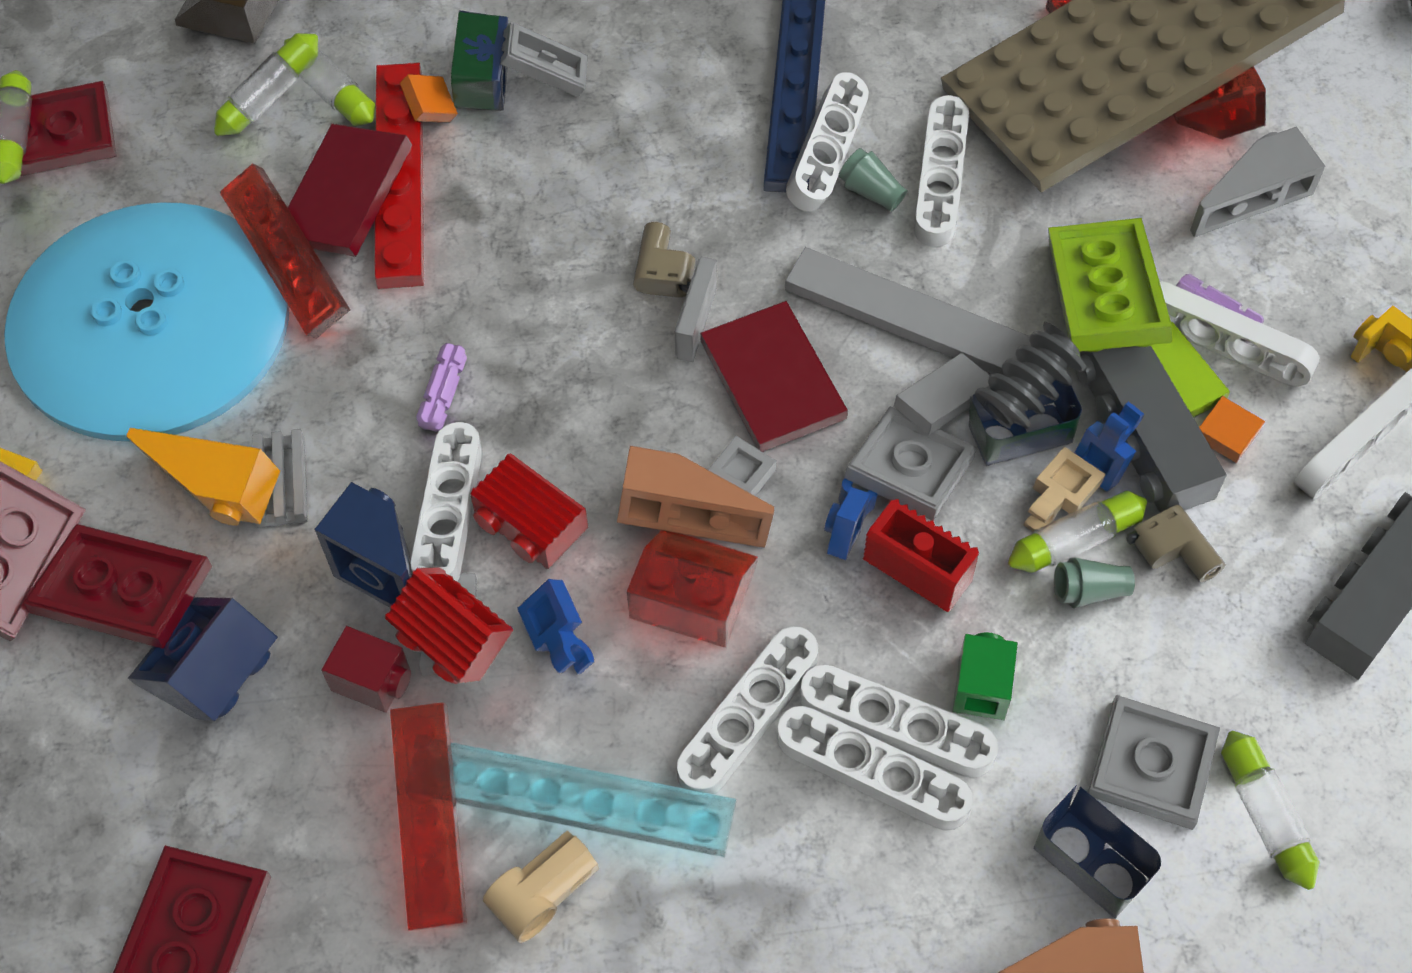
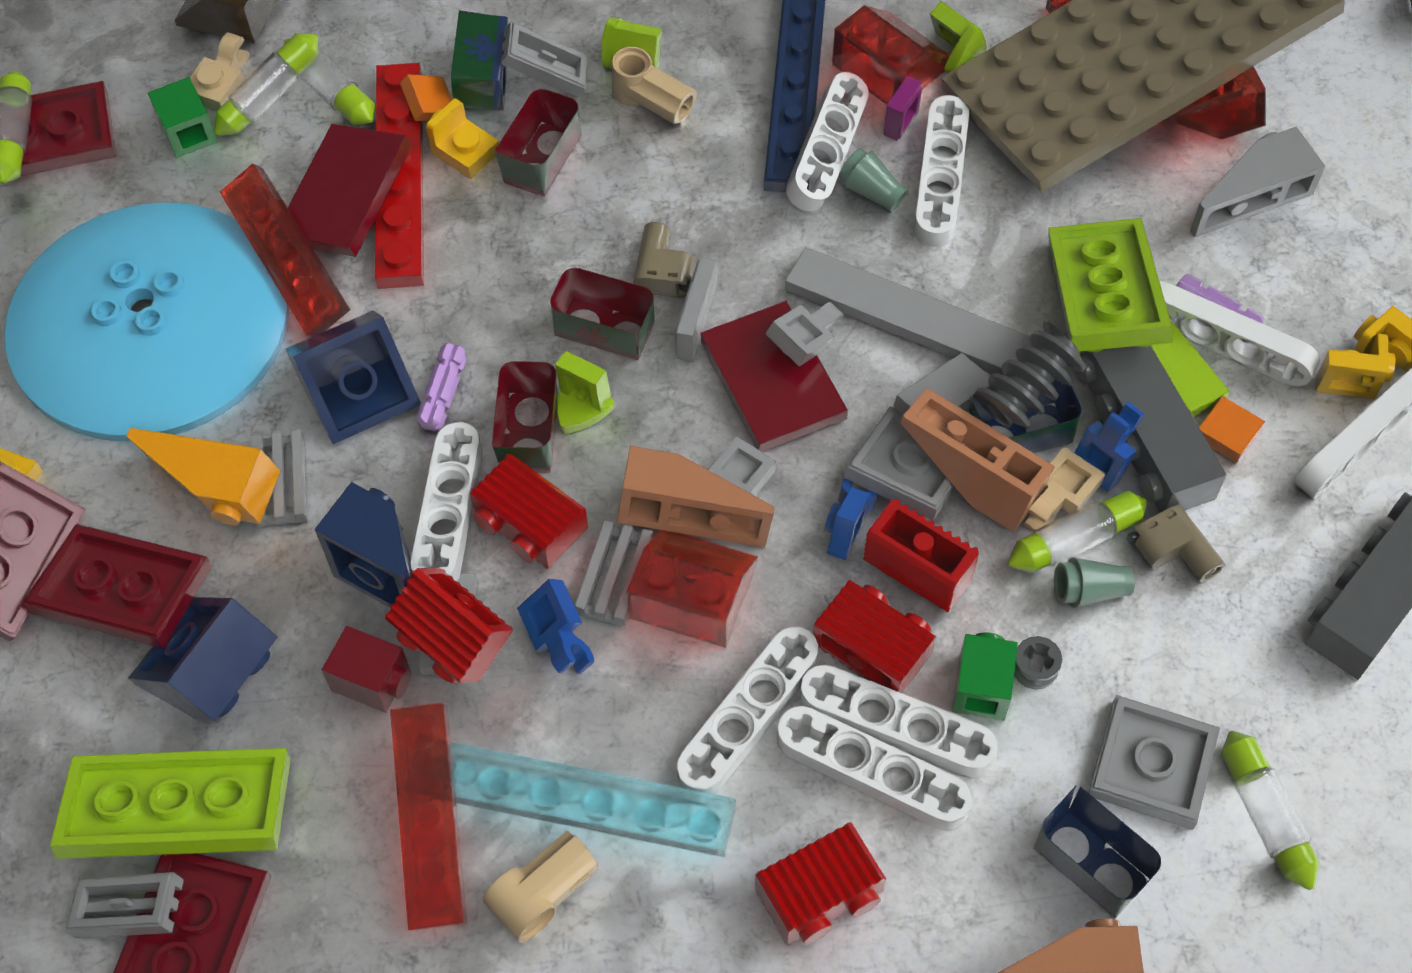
(160, 906): none -> light grey tile
(172, 803): none -> lime plate
(182, 117): none -> green brick
(220, 77): none -> tan plate
(353, 376): none -> dark blue slope
(459, 140): none -> yellow bracket
(526, 381): none -> dark red piece
(557, 114): none -> dark red piece
(583, 393): none -> lime tile
(602, 295): none -> dark red piece
(623, 34): none -> lime tile
(624, 537): none -> light grey tile
(640, 83): none -> tan piece
(803, 333): none -> light grey plate
(820, 885): none -> red brick
(874, 636): none -> red brick
(885, 52): none -> clear red slope
(902, 108): none -> magenta tile
(958, 32): none -> lime tile
(978, 460): none -> nougat slope
(1053, 661): none -> dark grey bush
(1355, 372): none -> yellow bracket

